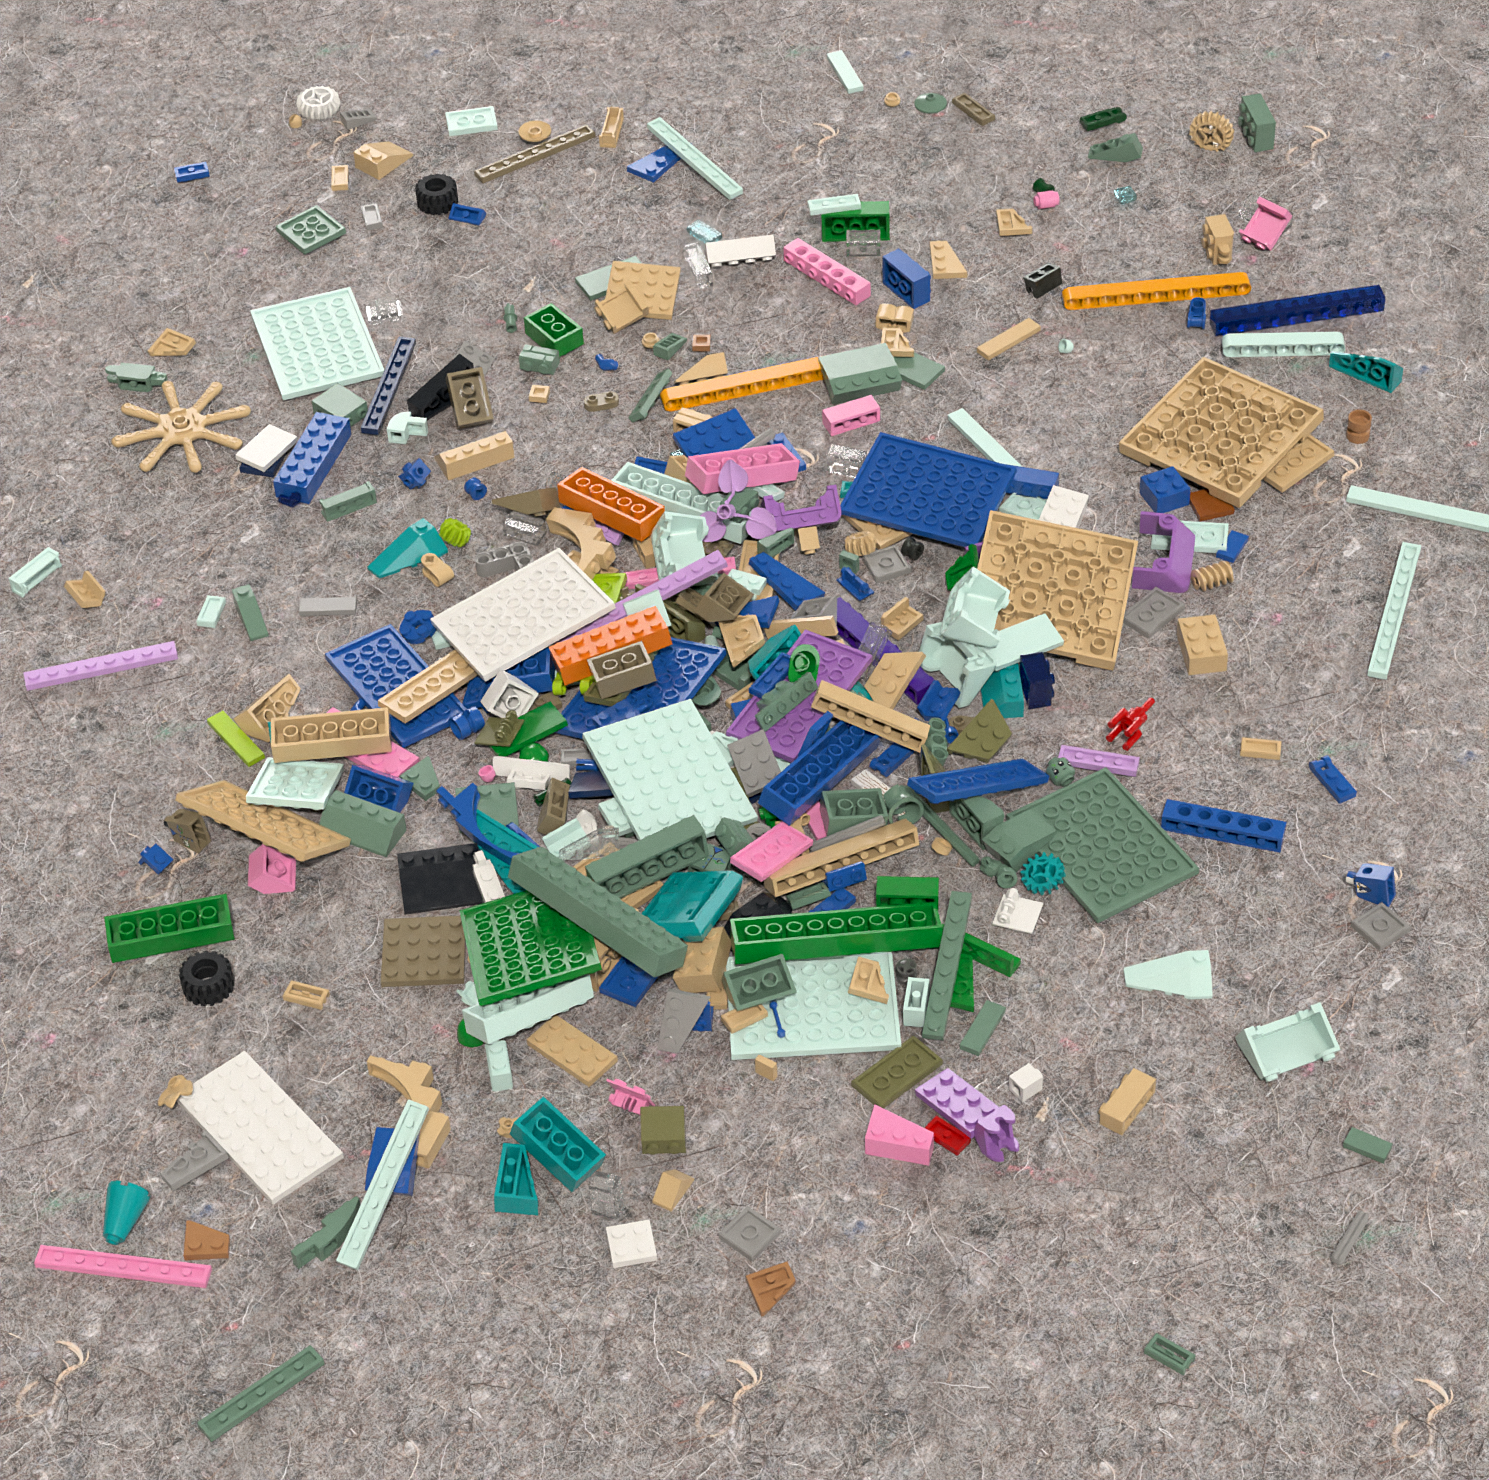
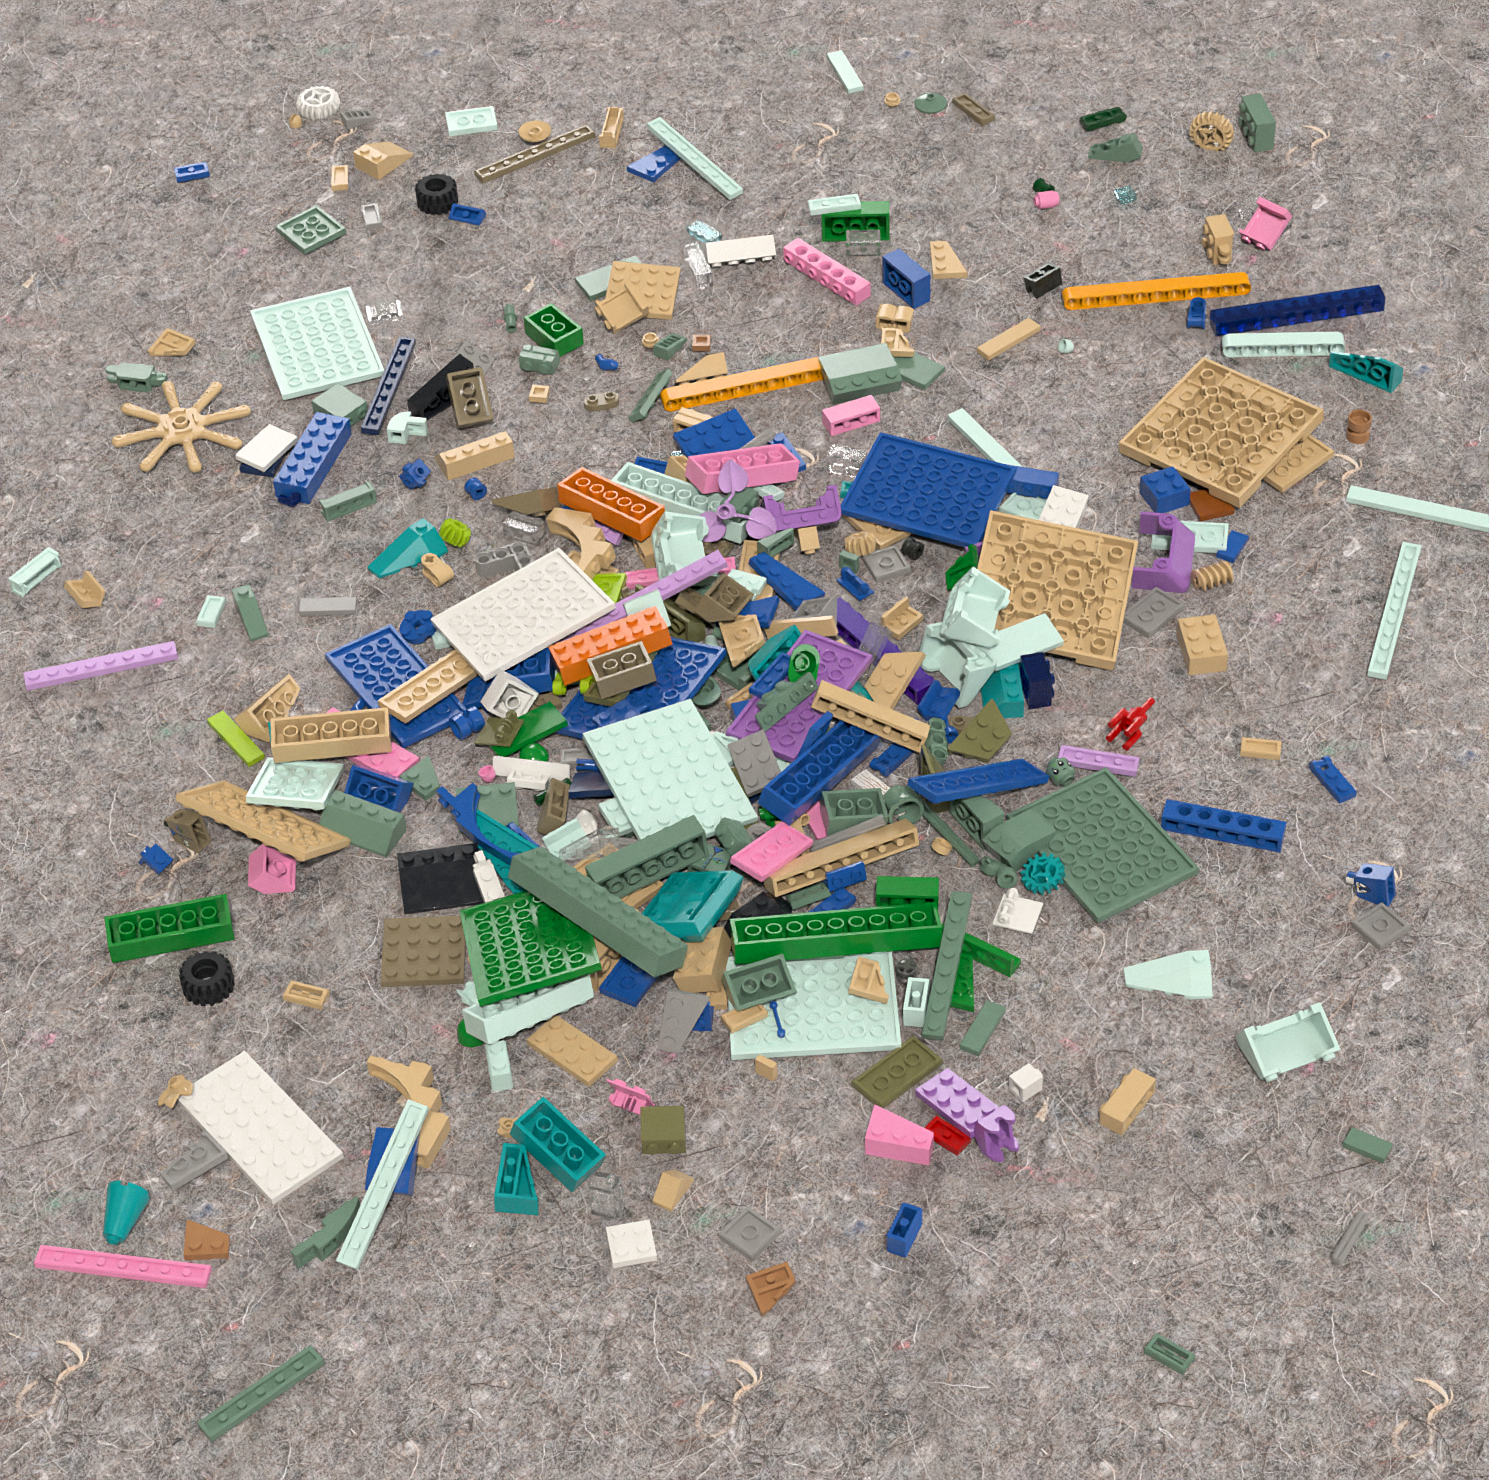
(904, 1229): none -> blue brick
(1011, 223): tan wing -> none

